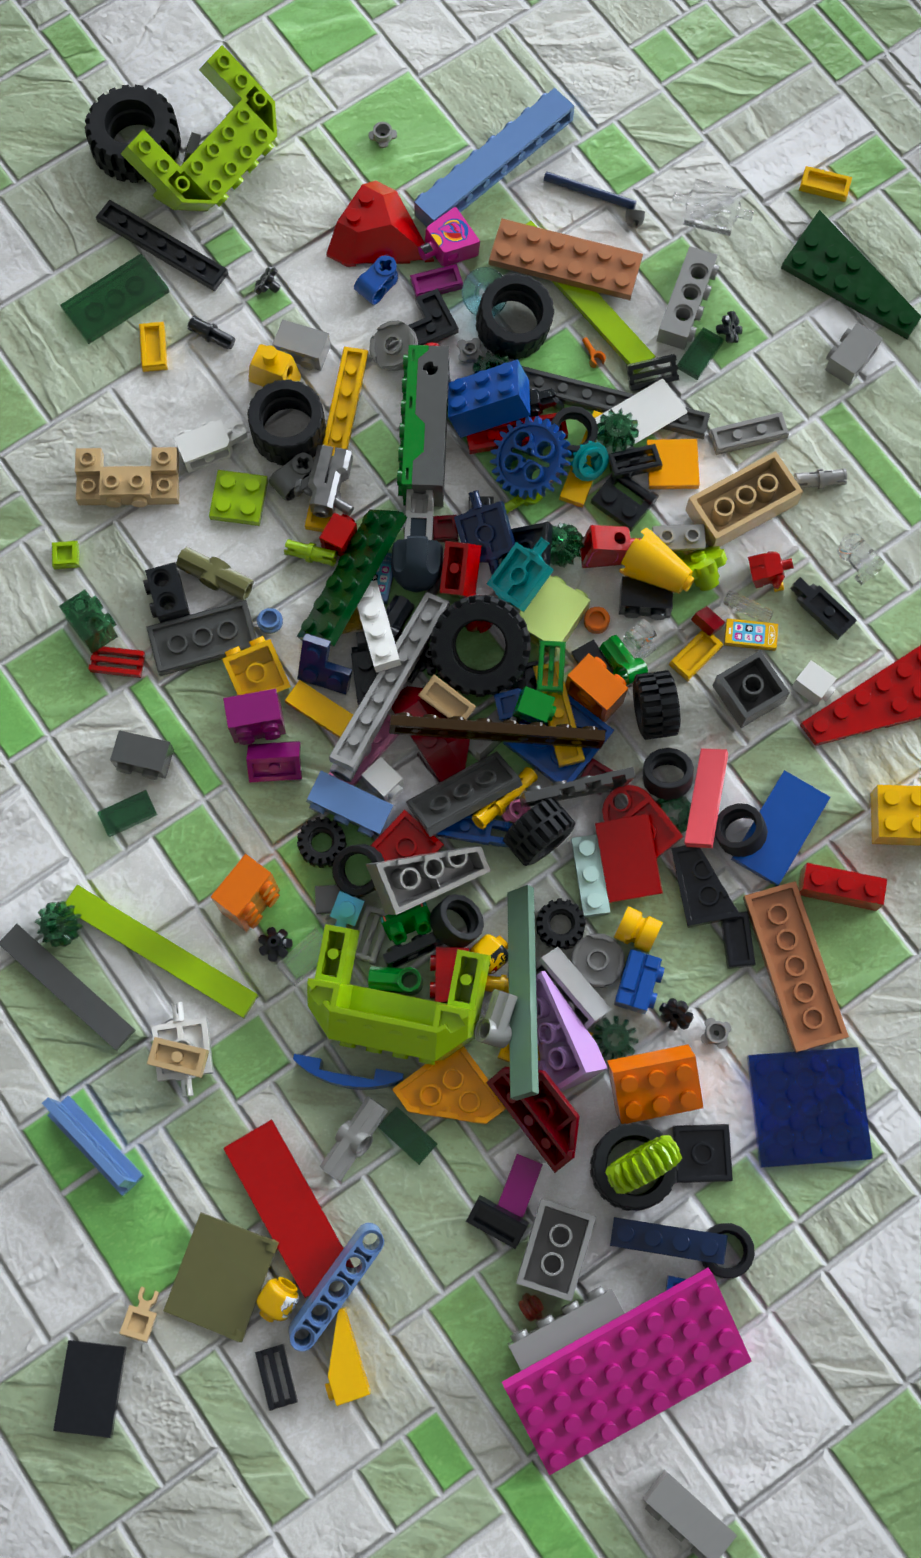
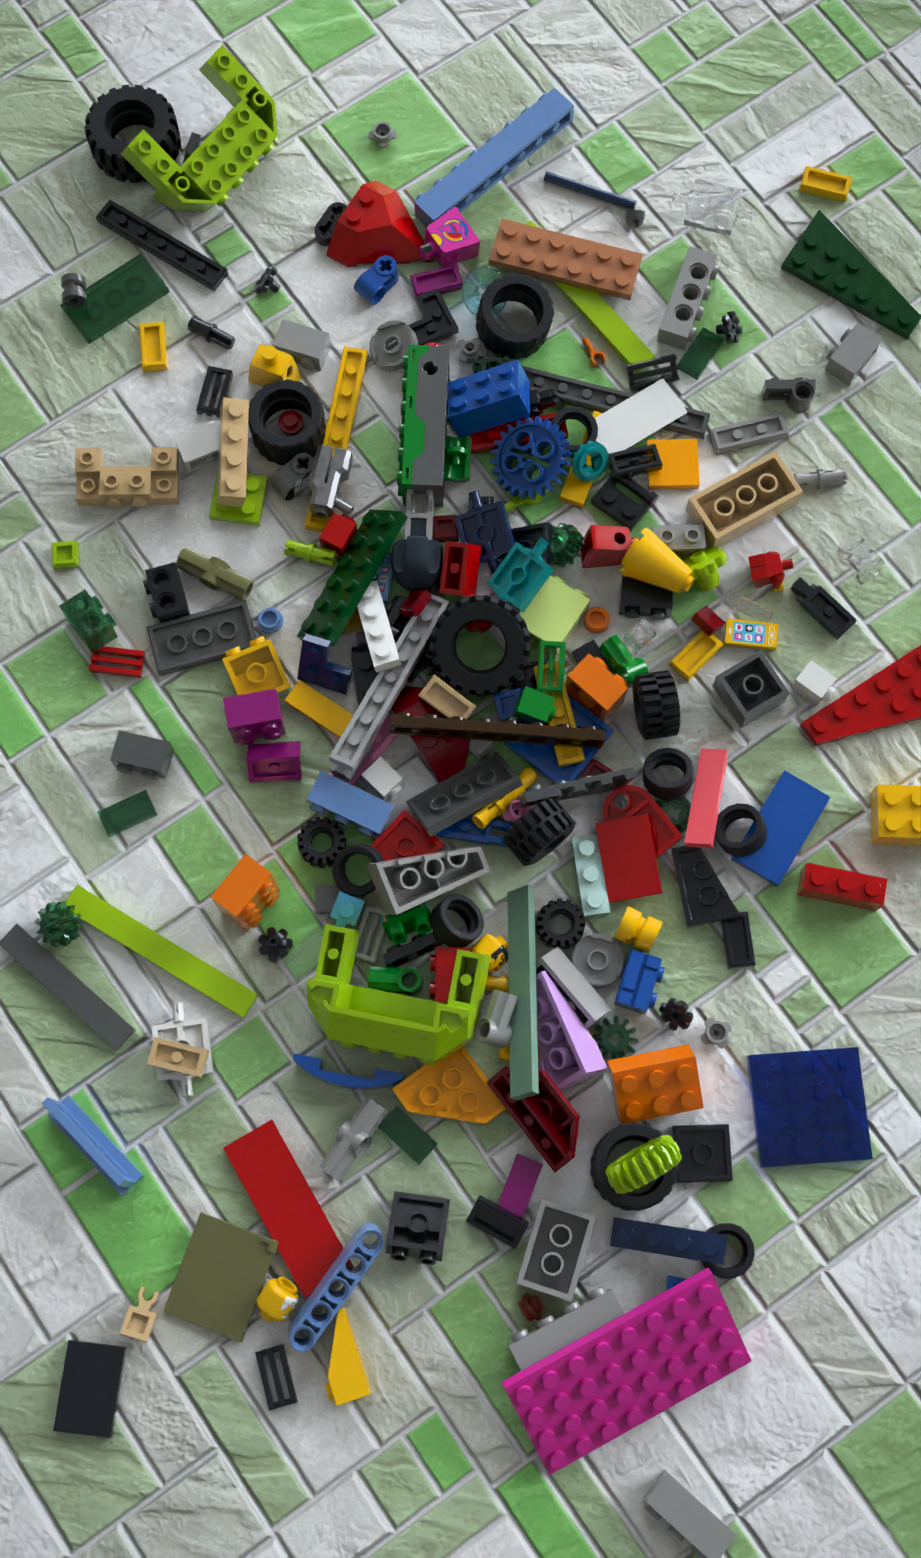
(73, 292): none -> dark grey wheel
(210, 410): none -> black tile
(232, 452): none -> tan brick
(290, 422): none -> red plate
(327, 222): none -> black beam
(415, 603): none -> dark red tile
(417, 1227): none -> black plate
(457, 459): none -> green hips
(620, 422): clear green gear -> none
(788, 389): none -> dark grey plate
(795, 967): nougat plate -> none

